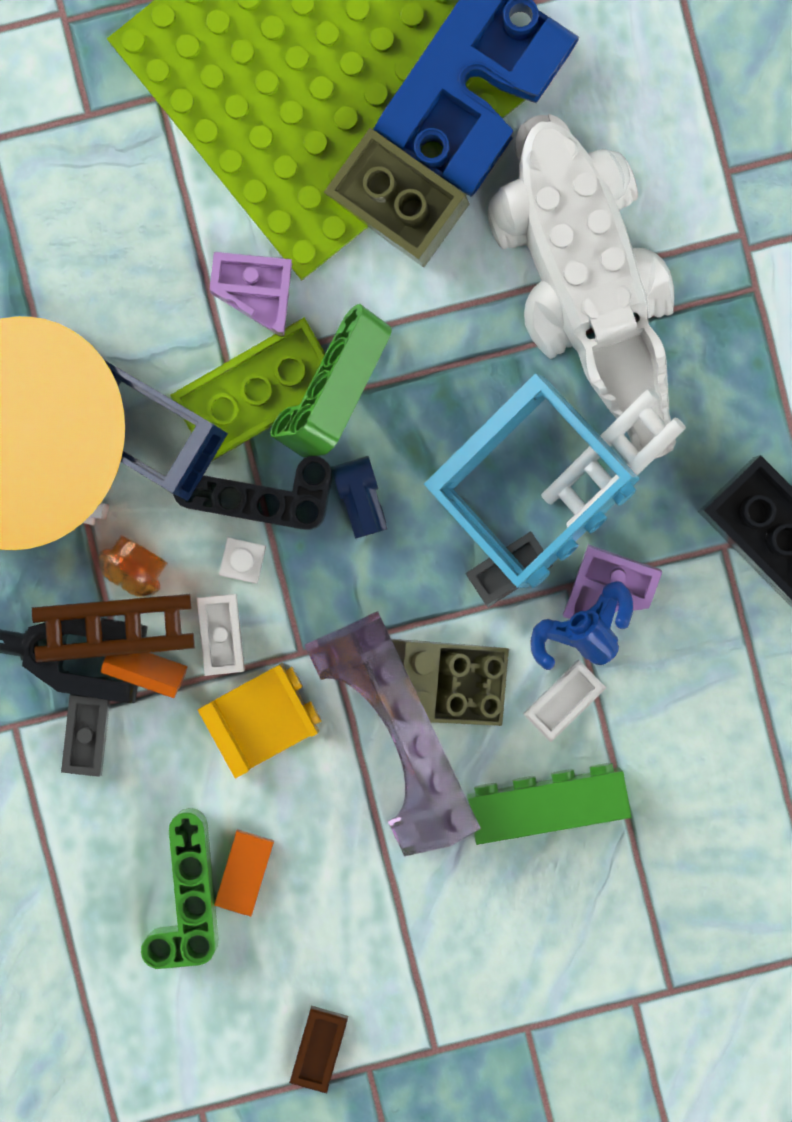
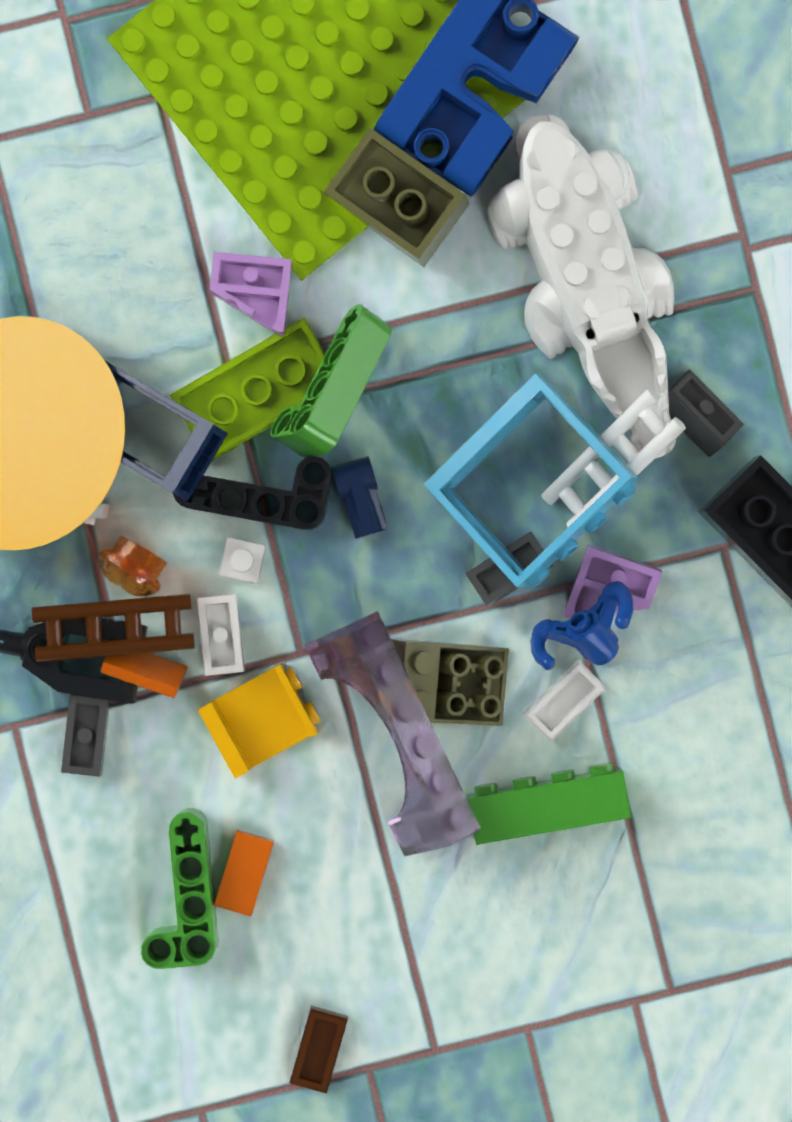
(704, 415): none -> dark grey slope

